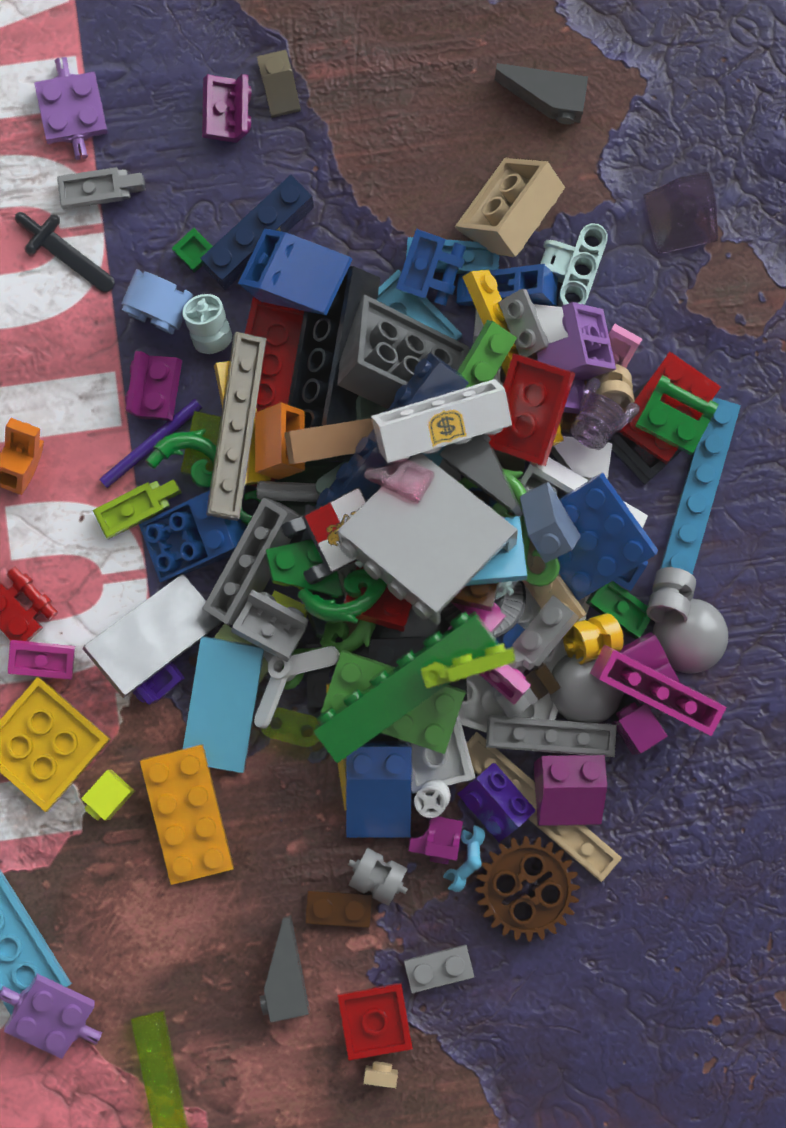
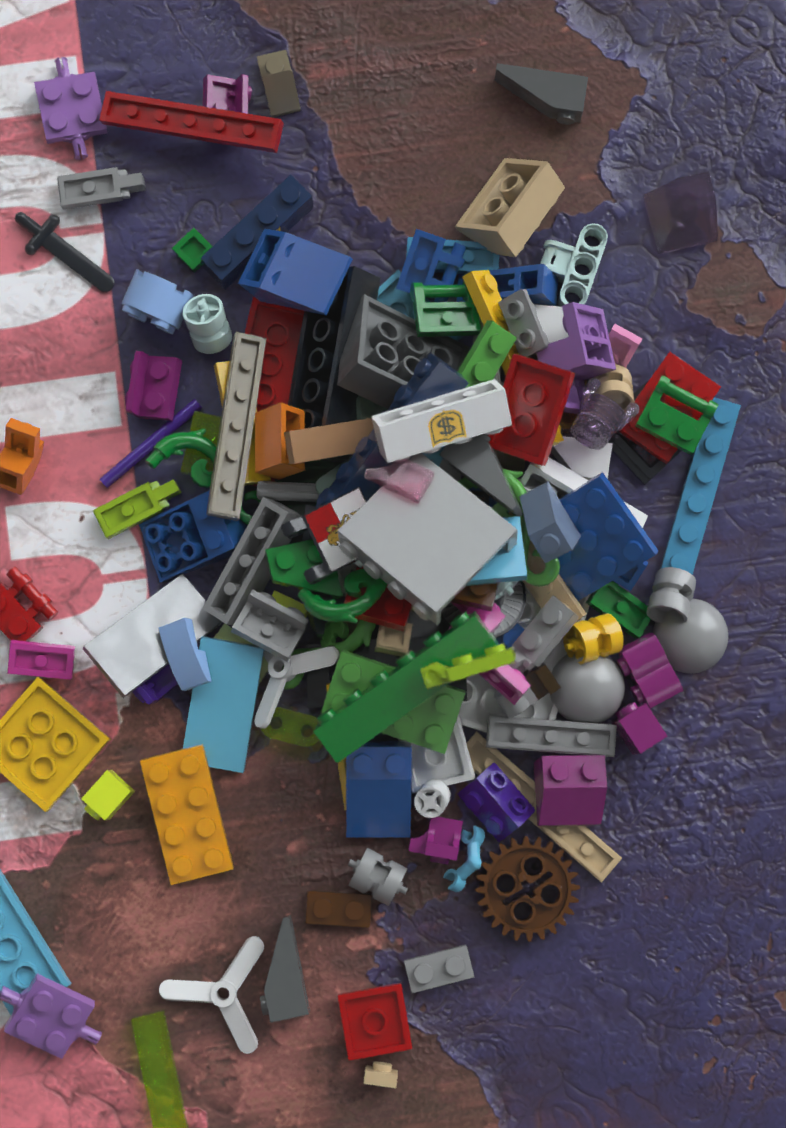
(182, 653): none -> light blue slope
(191, 121): none -> red plate
(208, 993): none -> white piece
(393, 641): none -> tan tile
(444, 318): none -> green plate
(657, 690): dark pink brick -> none

